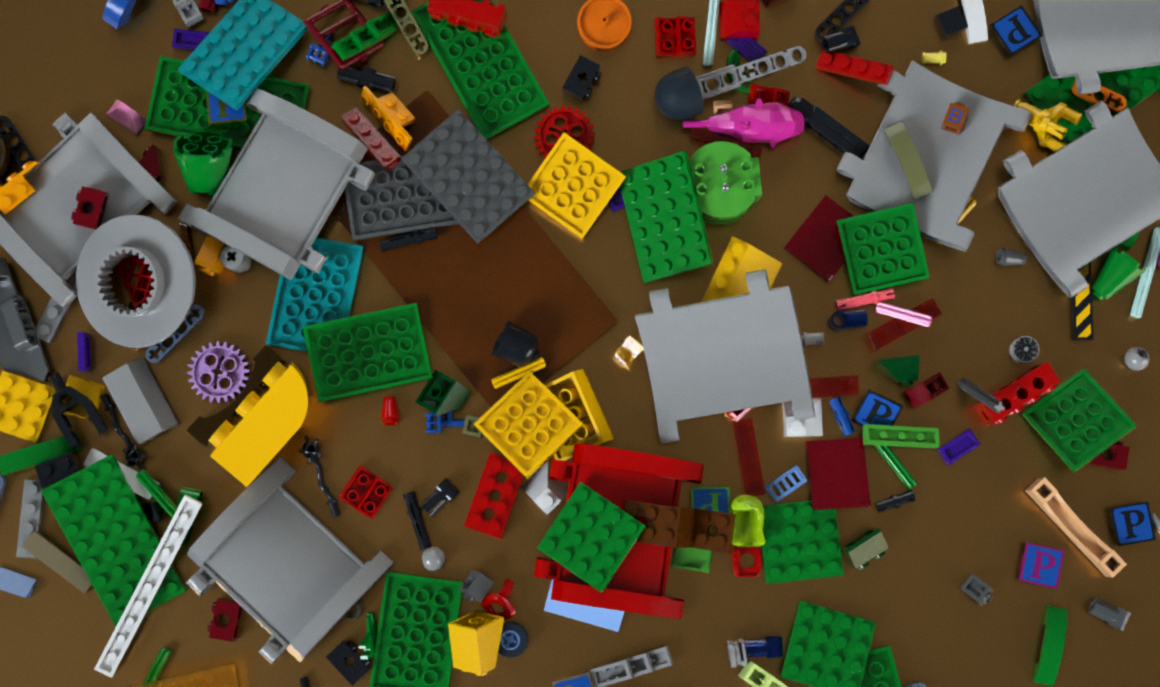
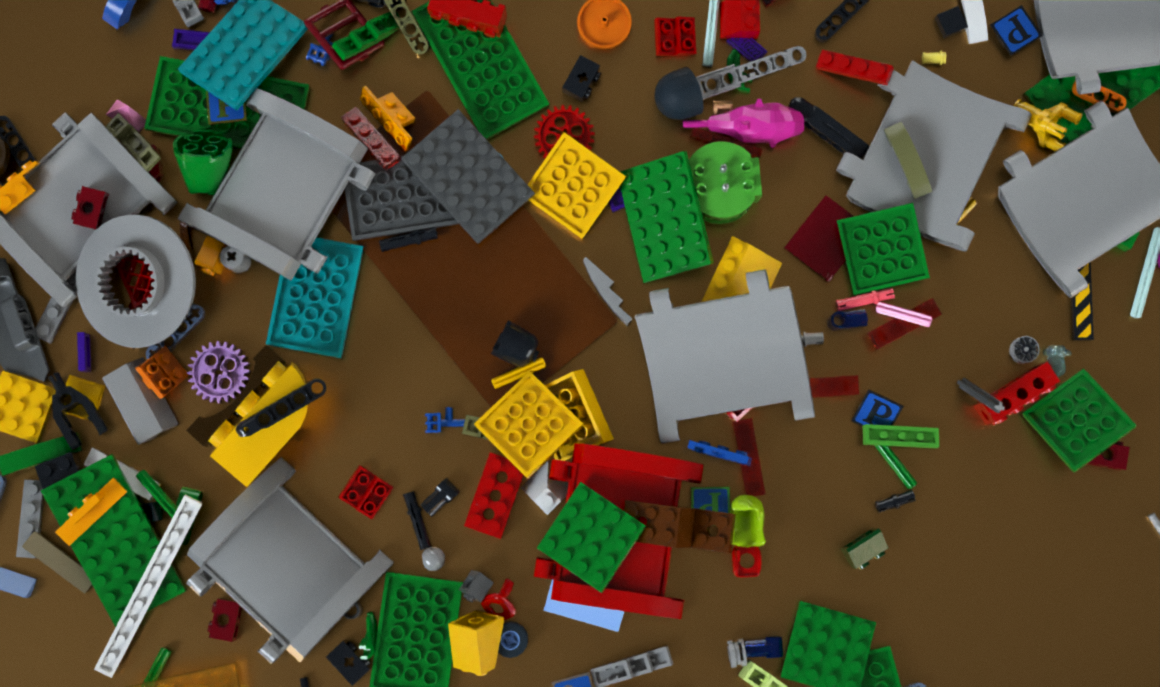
(91, 511): none -> light orange bracket
(132, 455): black piece -> none
(134, 142): none -> olive slope
(162, 372): none -> orange plate
(253, 422): none -> black piece
(311, 451): black piece -> none
(367, 77): black piece -> none
(367, 352): green plate -> none
(389, 411): red cone -> none
(442, 394): dark green slope -> none
(603, 286): none -> light grey slope
(628, 351): clear yellow bracket -> none
(692, 559): bright green piece -> none
(720, 452): none -> blue wing
(768, 95): red slope -> none
(798, 473): medium blue slope -> none
(800, 543): green plate -> none
(804, 427): white slope -> none
(838, 474): dark red piece -> none
(842, 416): blue pin -> none
(844, 39): black piece -> none
(900, 369): dark green slope -> none
(927, 390): dark red slope -> none
(955, 118): dark orange brick -> none
(958, 447): dark purple tile -> none
(978, 590): dark grey bracket -> none
(1009, 257): dark grey cone -> none
(1041, 565): piece -> none
(1052, 646): green slope -> none
(1055, 507): light nougat arch -> none
(1056, 358): none -> clear light blue animal
(1112, 615): dark grey piece -> none
(1116, 274): green cone -> none
(1132, 523): piece -> none
(1136, 358): light grey piece -> none

